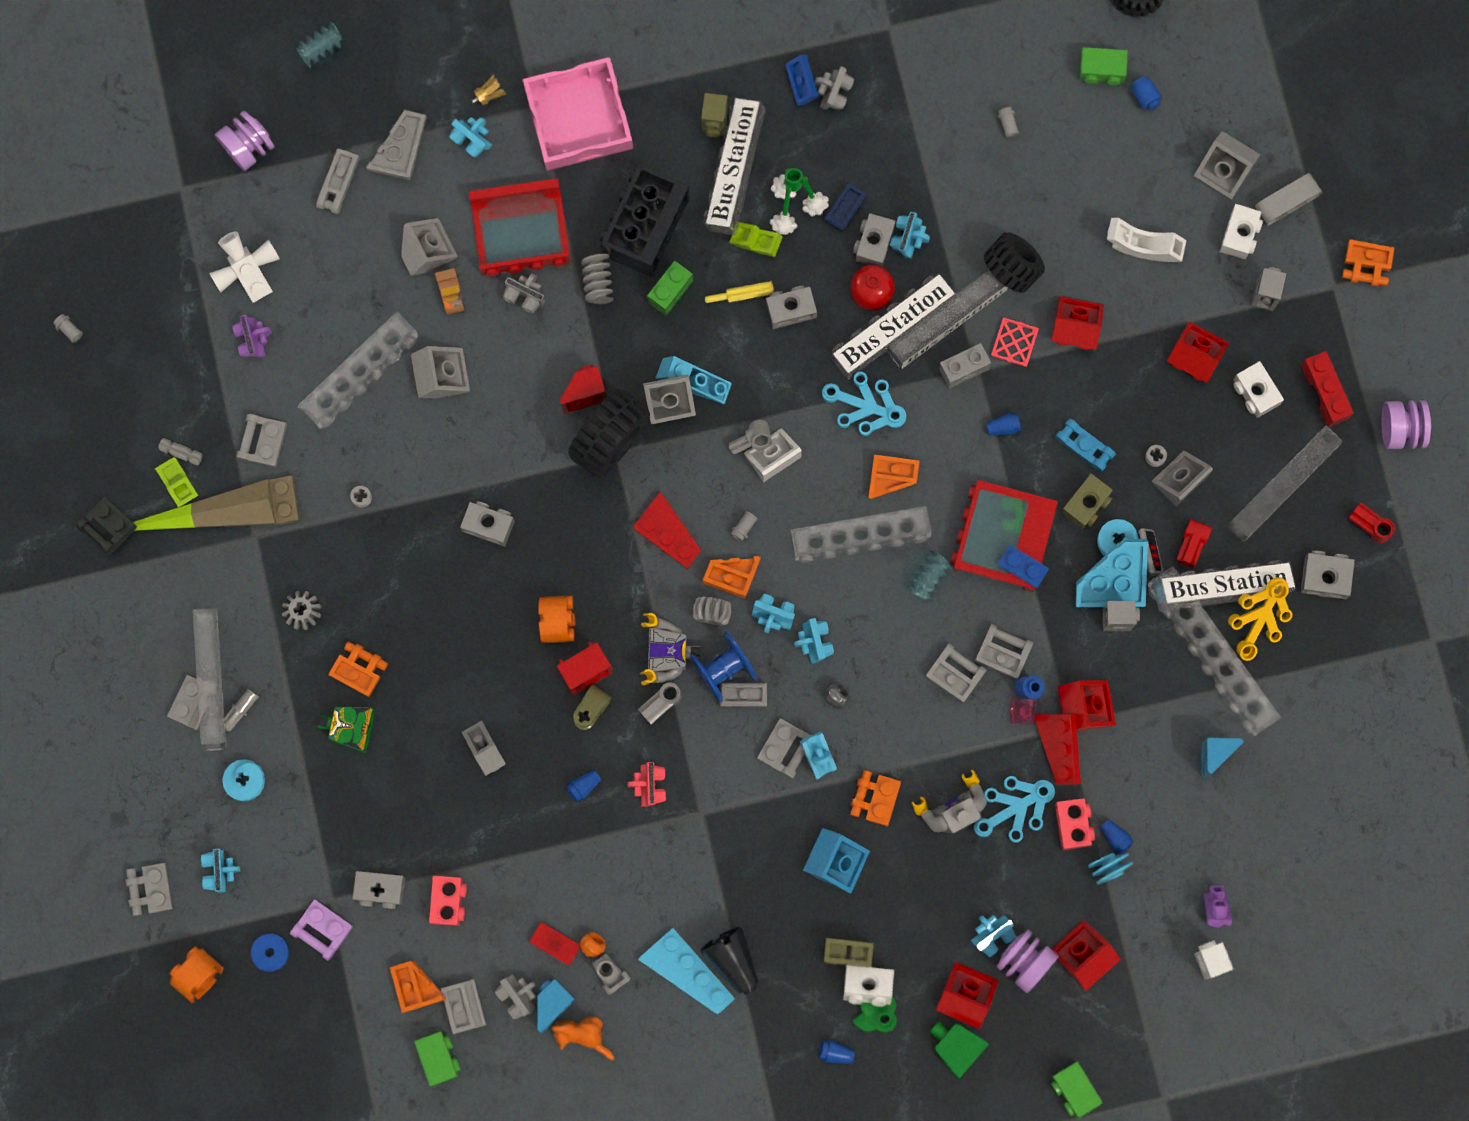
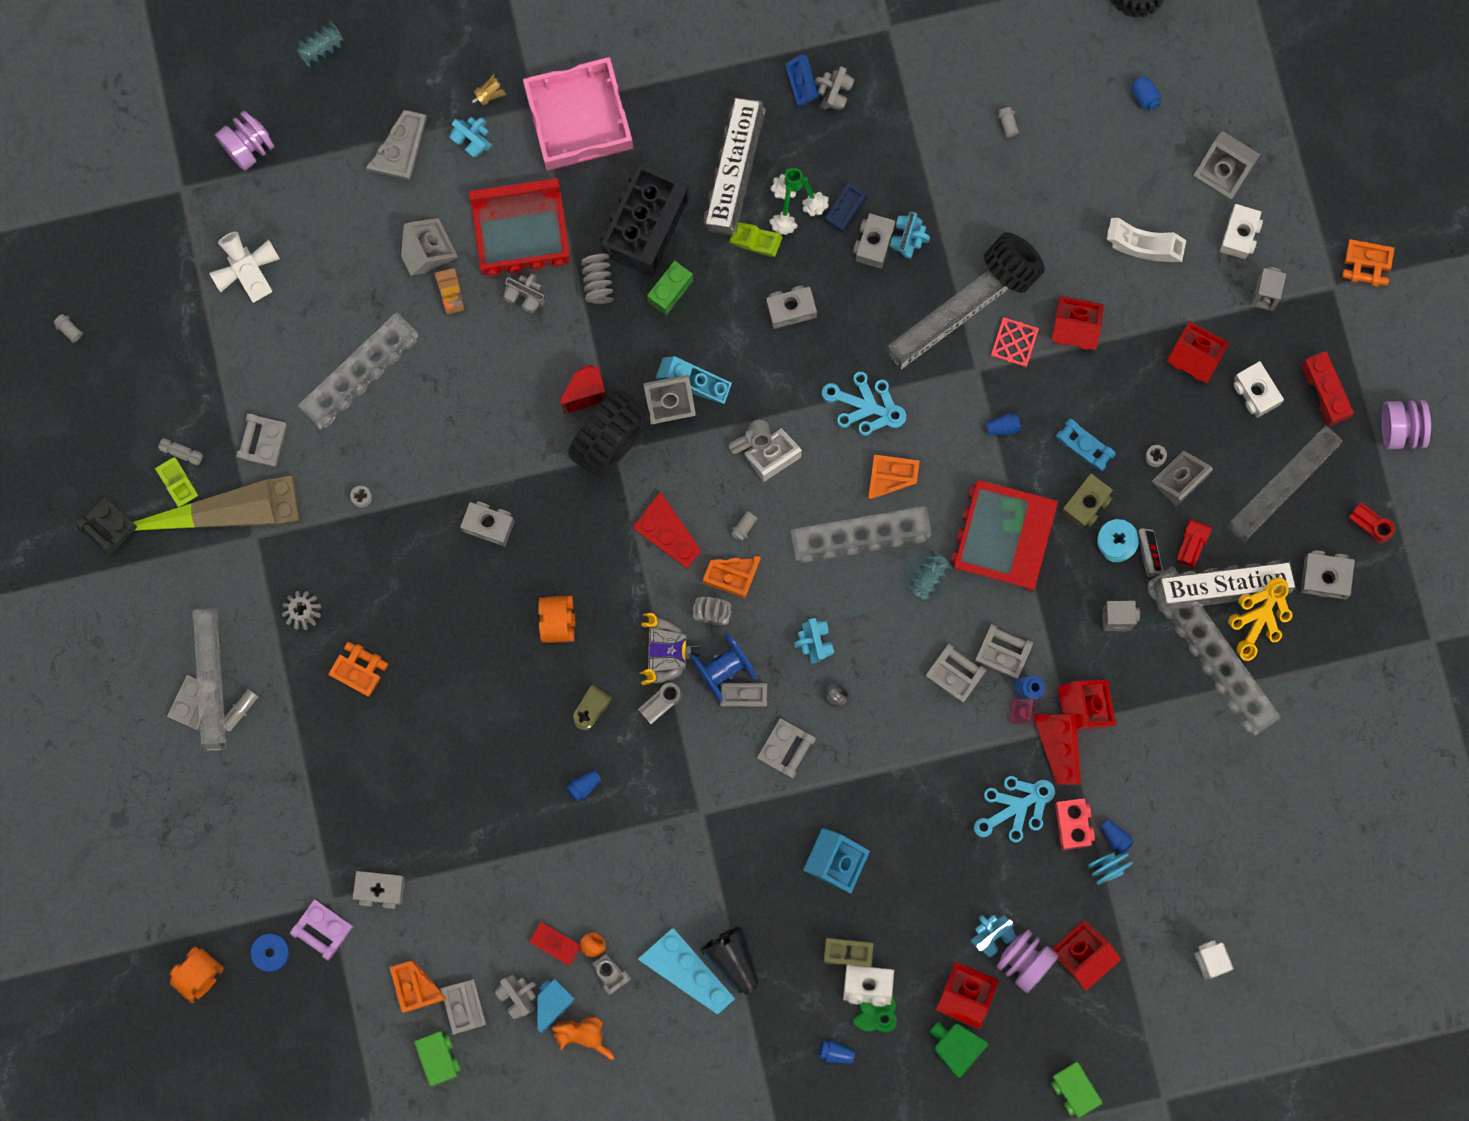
(156, 887): light grey plate -> none
(216, 860): medium azure hips -> none
(234, 774): medium azure piece -> none
(254, 335): medium lavender hips -> none
(338, 180): light grey plate -> none
(349, 726): torso -> none
(440, 372): light grey slope -> none
(440, 901): coral brick -> none
(483, 748): light grey slope -> none
(585, 668): red container -> none
(645, 784): coral hips -> none
(714, 114): olive brick -> none
(743, 292): light yellow axle -> none
(772, 616): medium azure hips -> none
(818, 755): medium azure hips -> none
(872, 287): red cylinder -> none
(874, 340): brick -> none
(882, 800): orange plate -> none
(956, 812): light grey torso -> none
(964, 365): light grey brick -> none
(1023, 566): blue plate -> none
(1103, 65): bright green brick -> none
(1116, 576): medium azure plate -> none
(1215, 752): dark azure slope -> none
(1217, 907): medium lavender hips -> none
(1288, 199): light grey beam -> none

